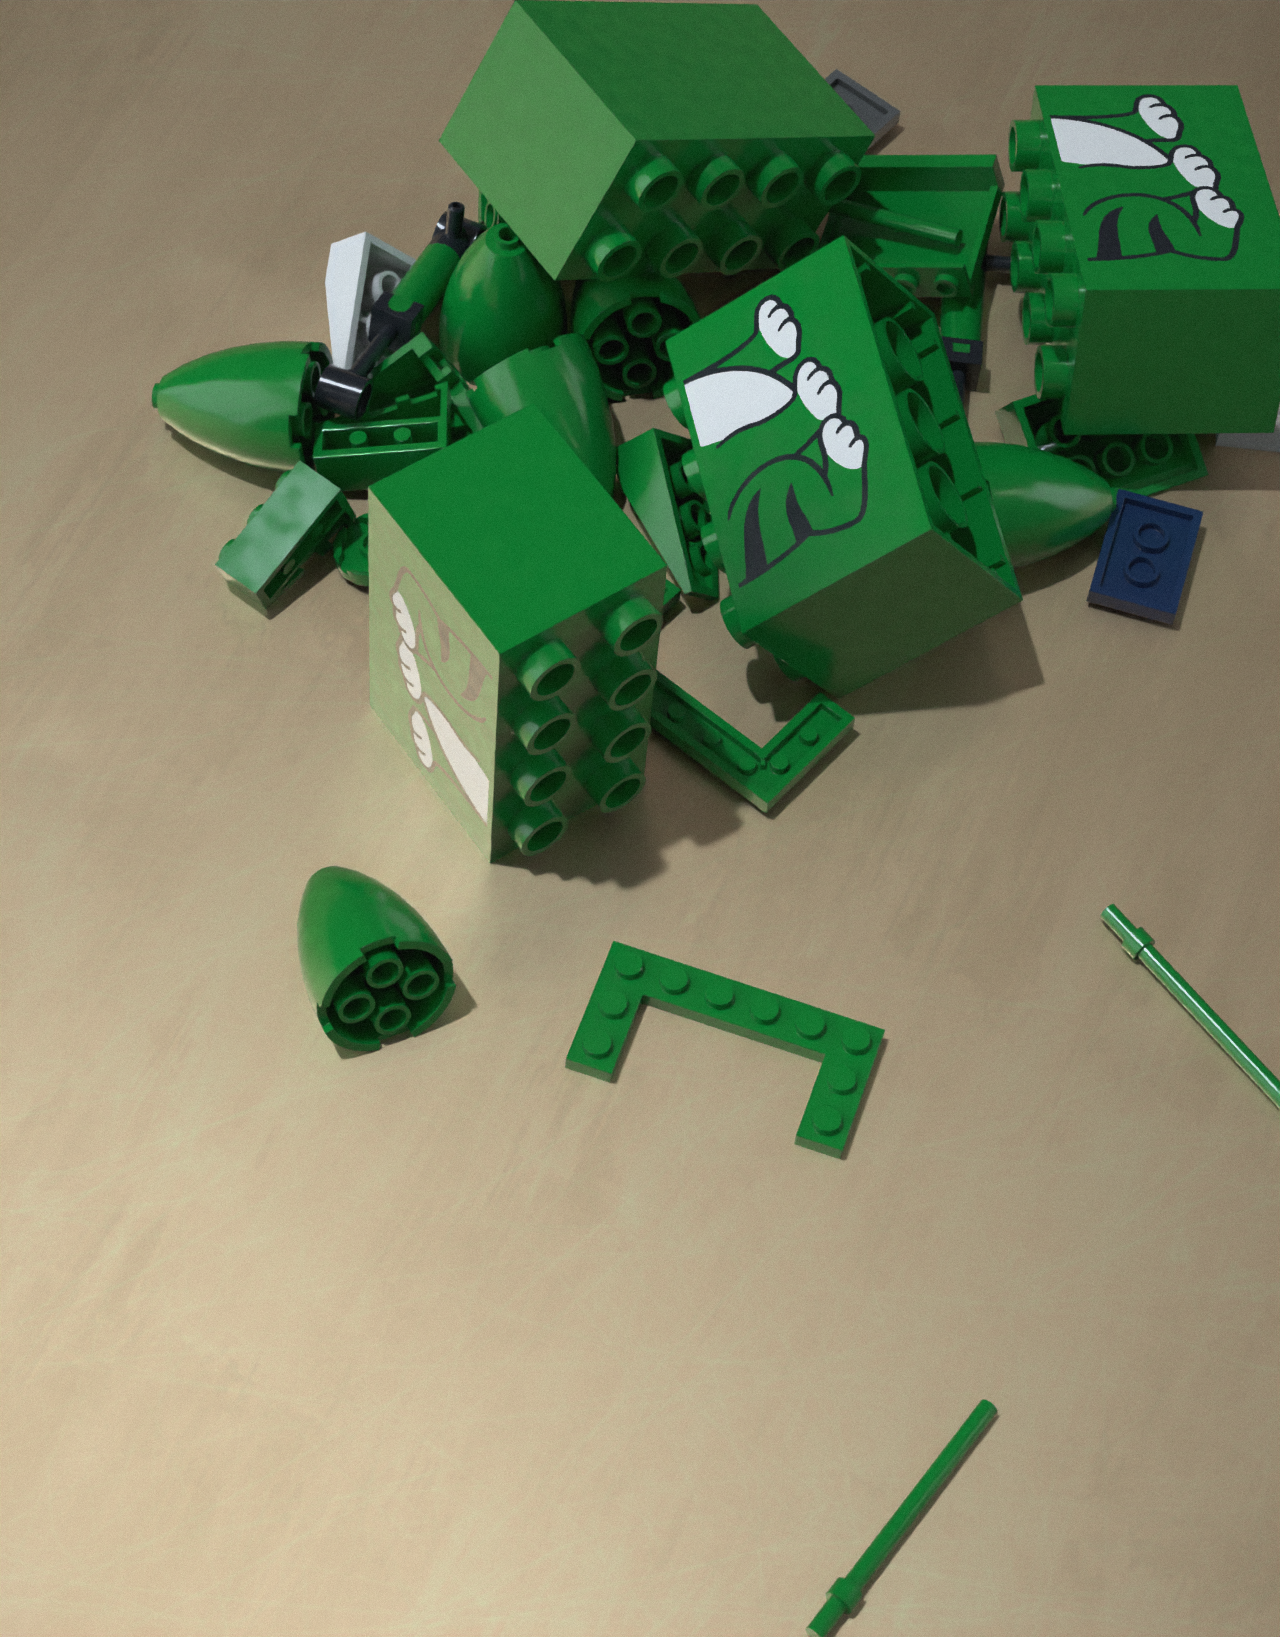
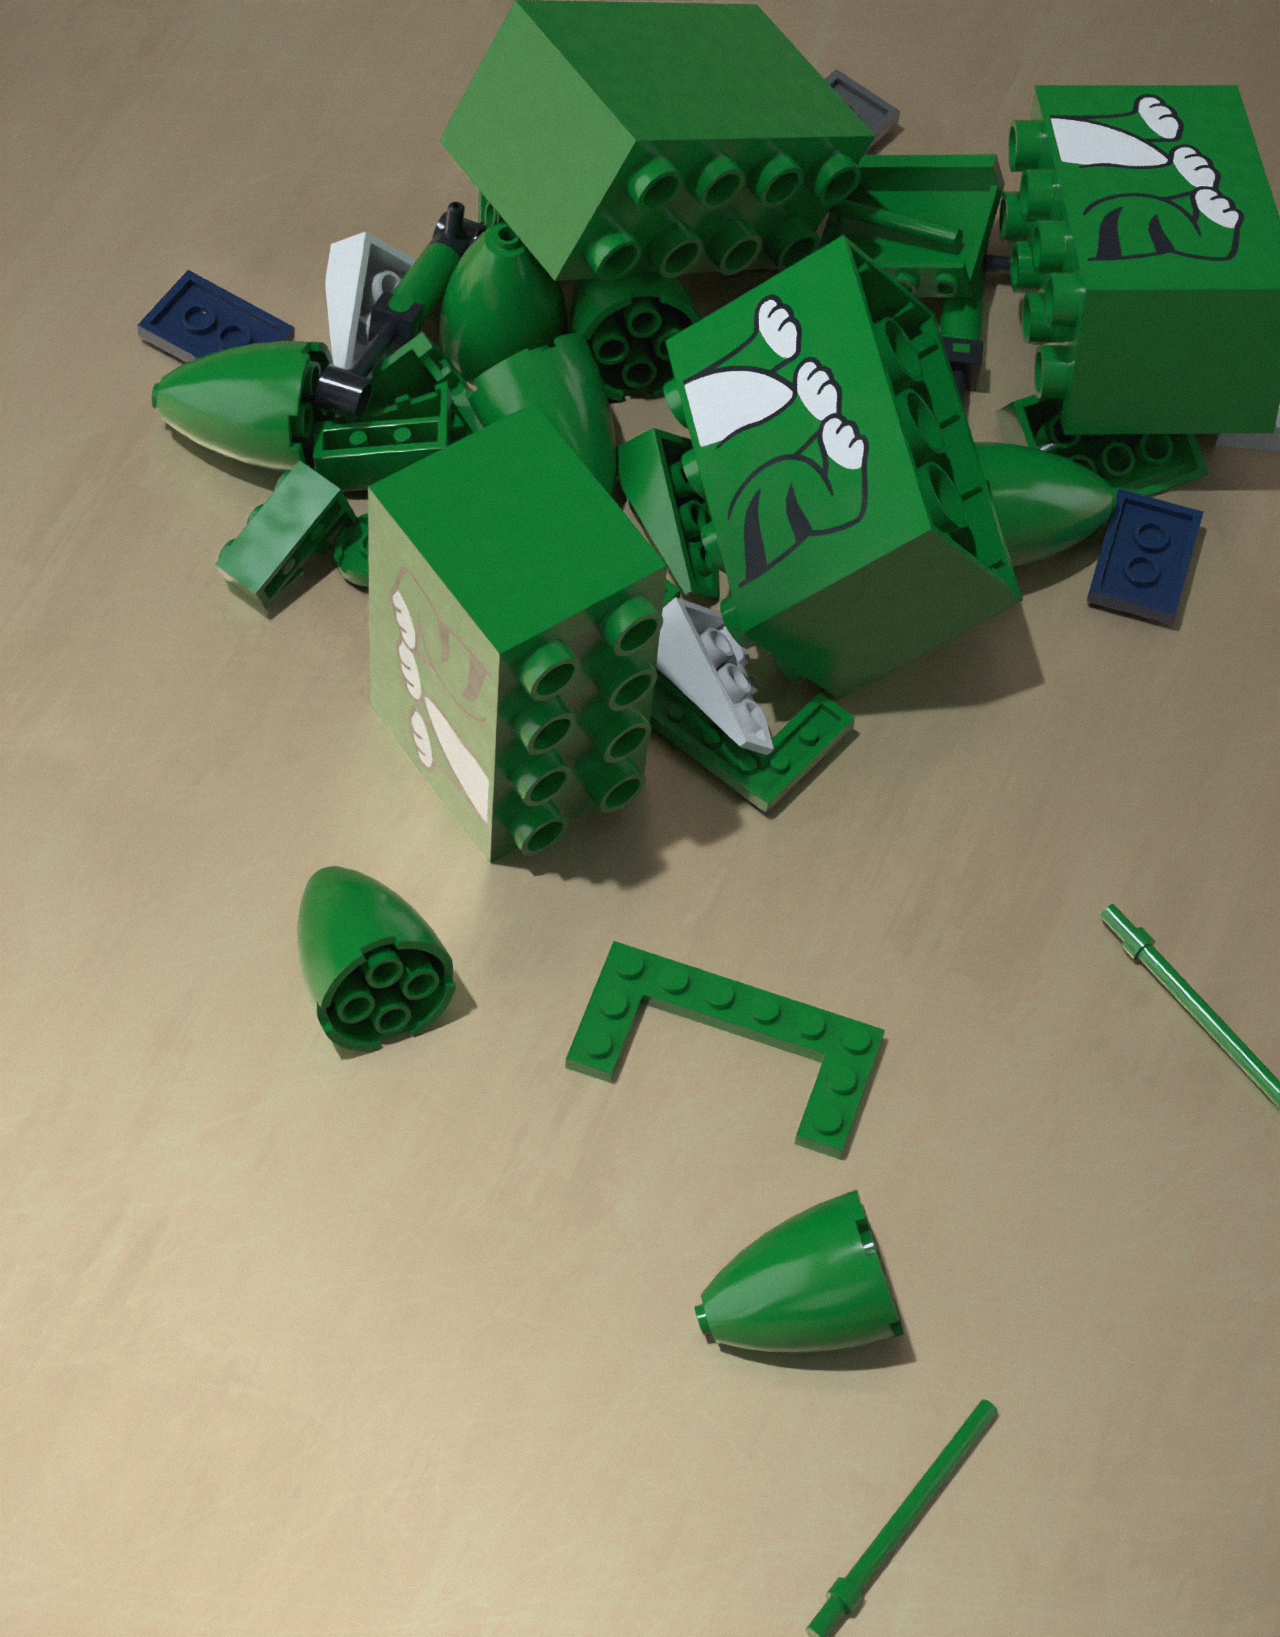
(205, 318): none -> dark blue plate
(710, 671): none -> white wedge
(805, 1286): none -> green cylinder

